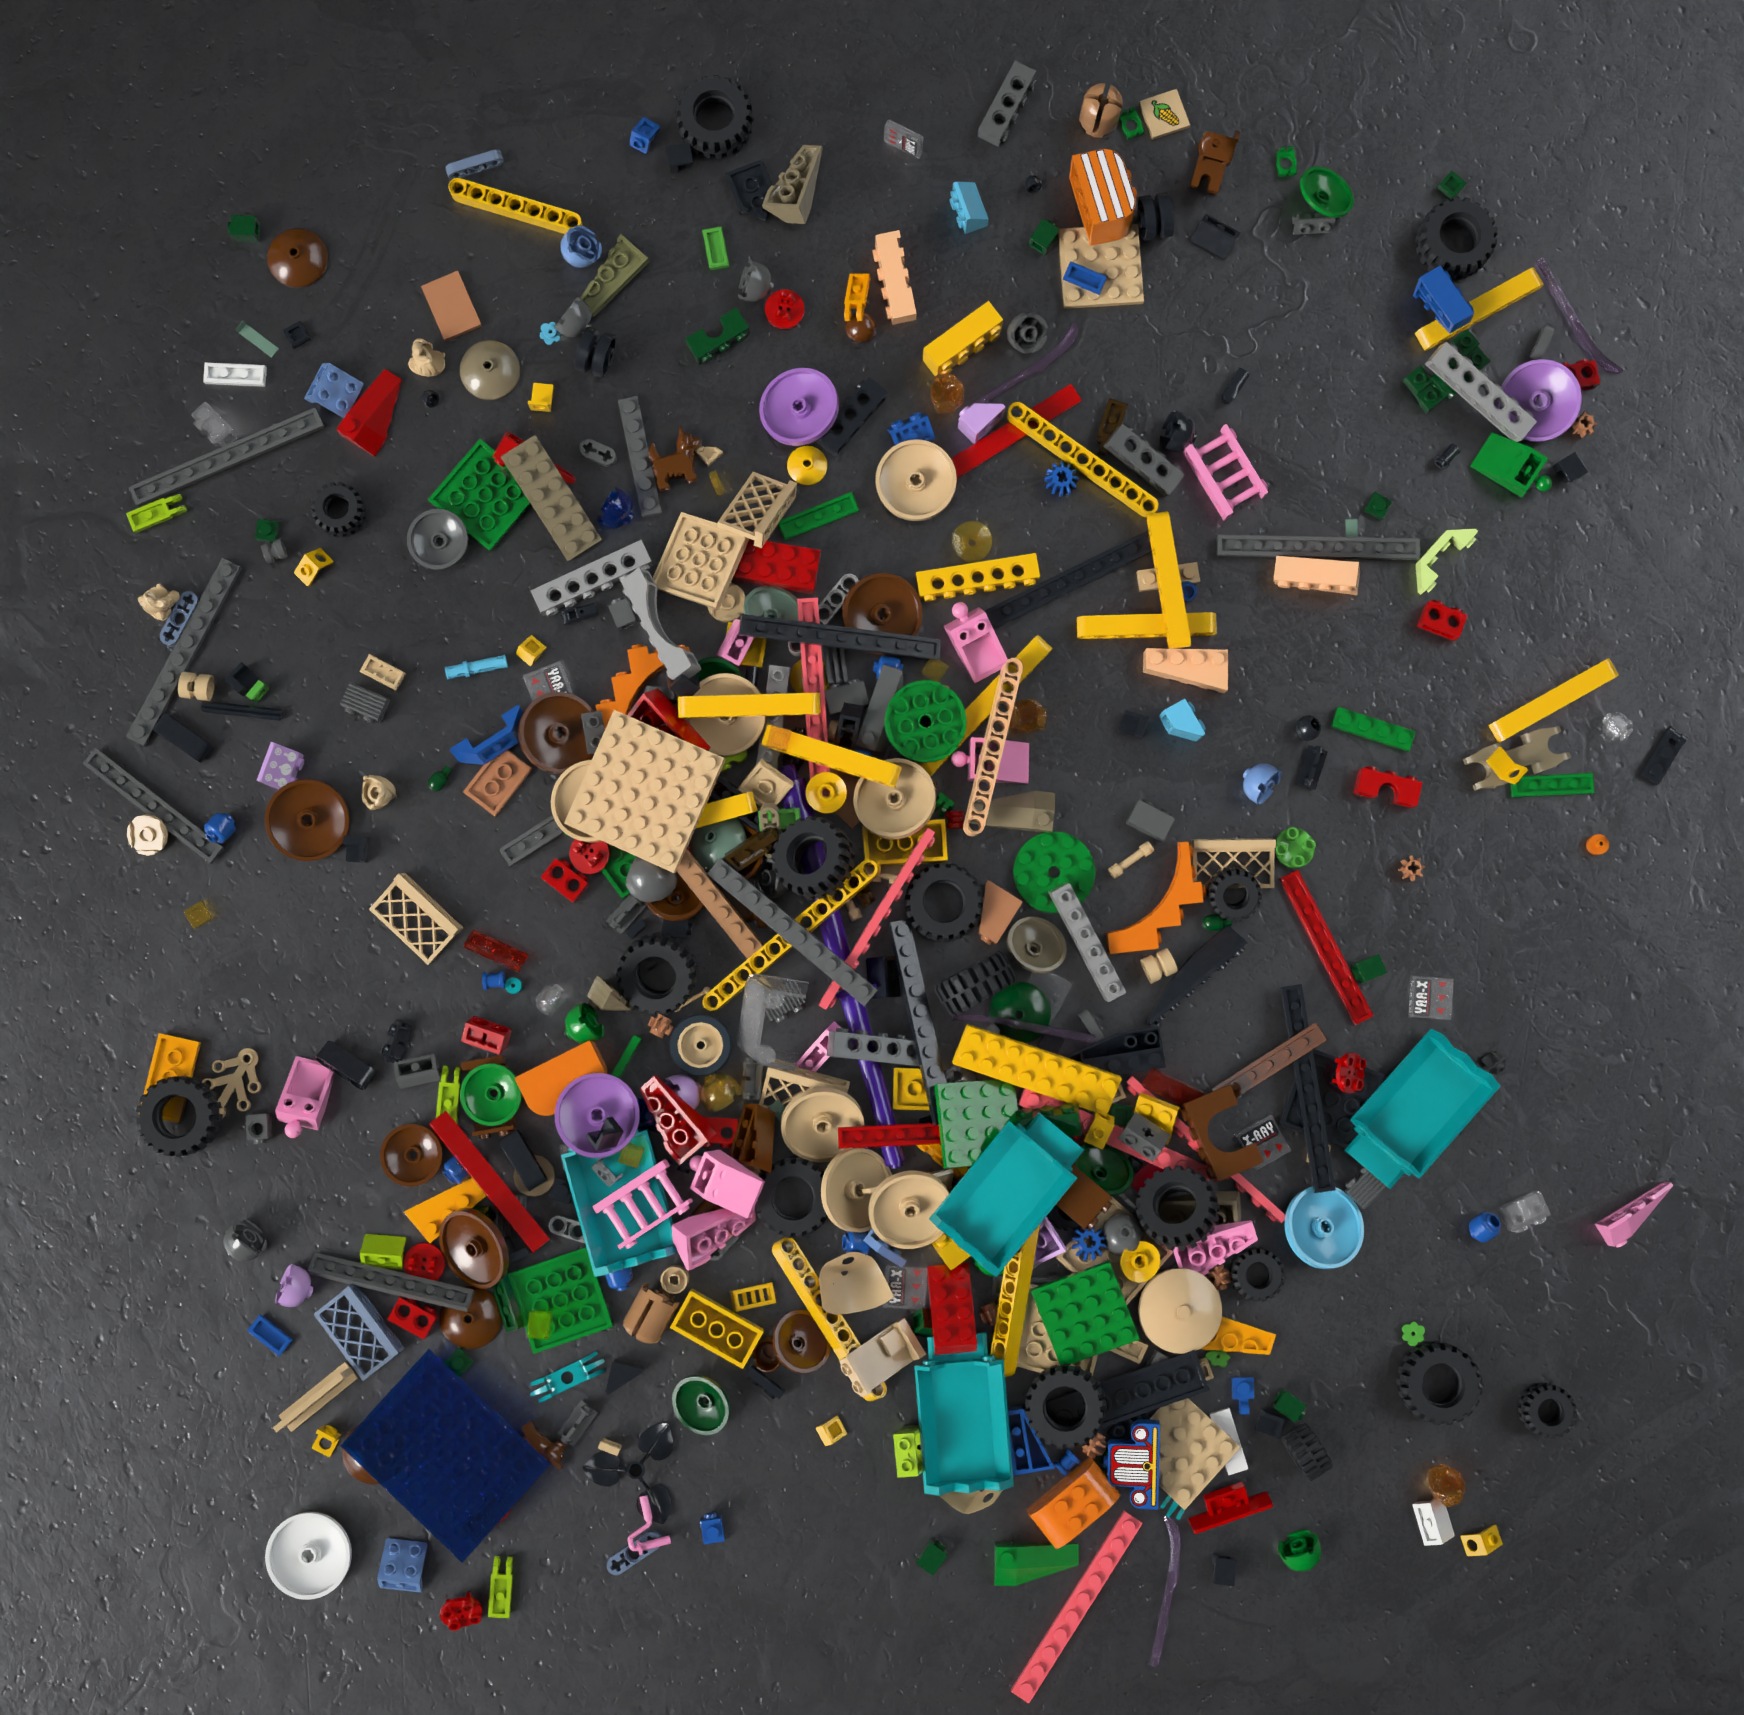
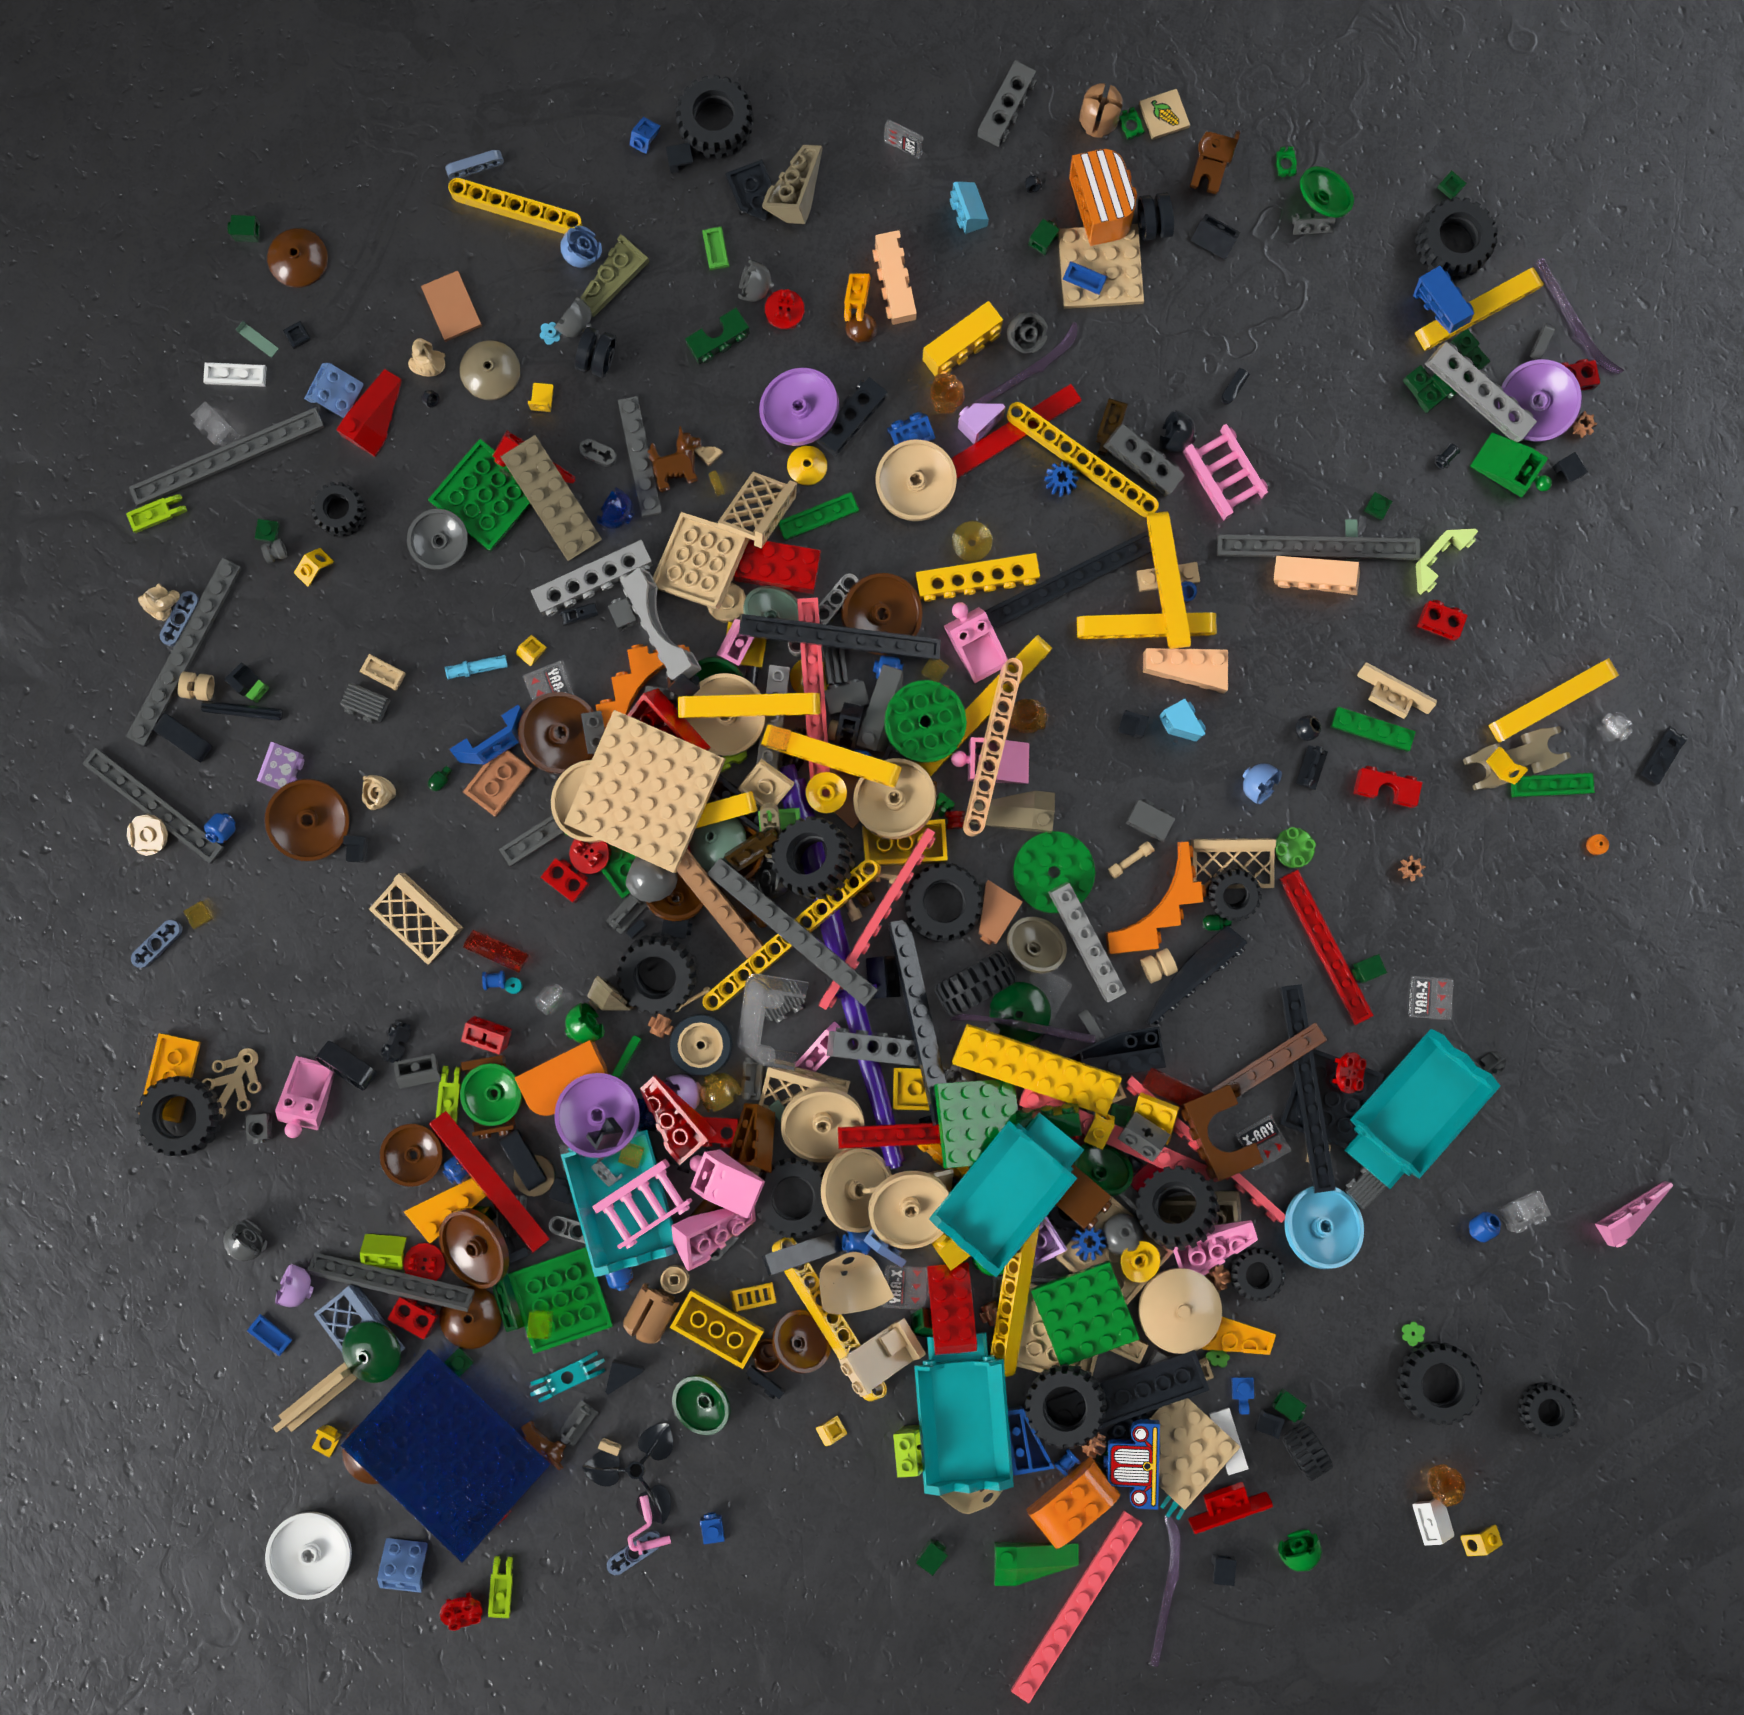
(149, 959): none -> sand blue beam
(378, 1346): none -> dark green dish
(802, 1253): none -> tile
(1393, 693): none -> tan bracket

